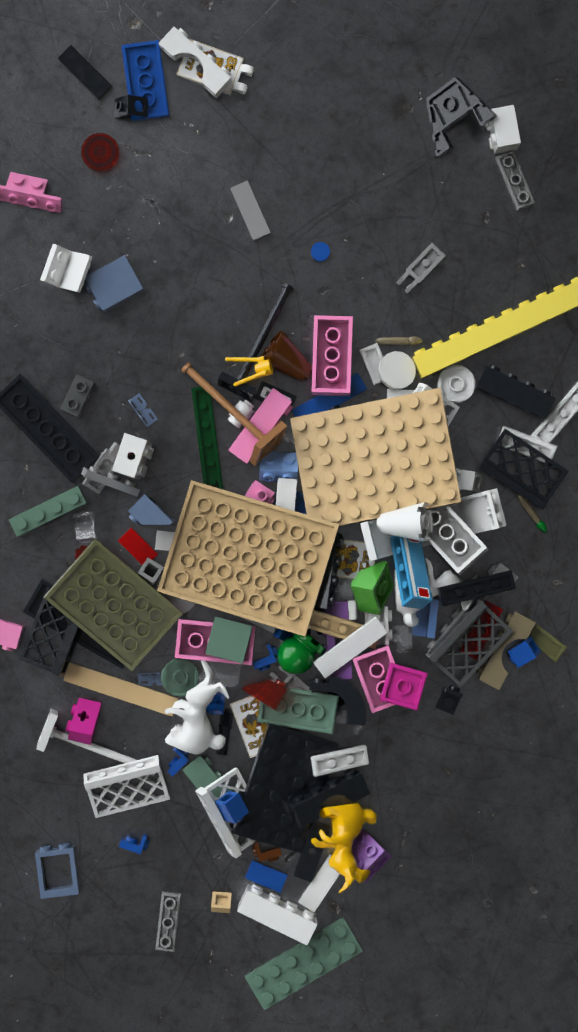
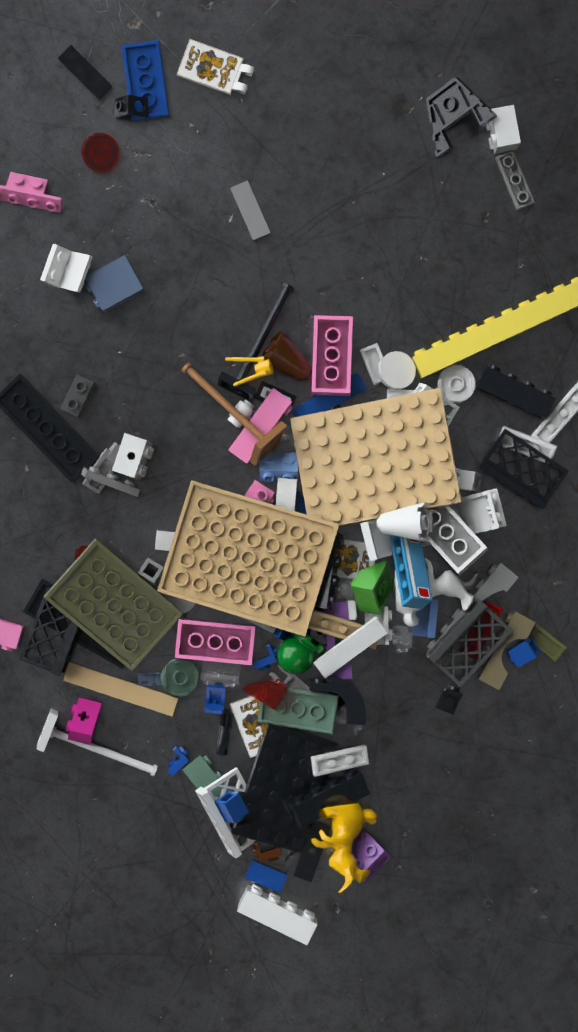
(48, 511): sand green arch -> none
(58, 891): sand blue window -> none
(84, 526): clear bracket -> none
(123, 774): white fence -> none
(130, 843): blue bracket -> none
(137, 546): red tile -> none
(145, 413): sand blue piece -> none
(149, 513): sand blue slope -> none
(168, 910): light grey tile -> none
(177, 46): white arch -> none
(196, 731): white animal -> none
(207, 437): dark green tile -> none
(221, 902): tan plate -> none
(228, 639): sand green tile -> none
(303, 963): sand green plate -> none
(319, 886): white tile -> none
(320, 251): blue tile -> none
(372, 672): bright pink brick -> none
(403, 686): dark pink tile -> none
(413, 340): dark tan piece -> none
(422, 266): light grey hinge -> none
(476, 588): black tile -> none
(532, 513): dark tan piece -> none

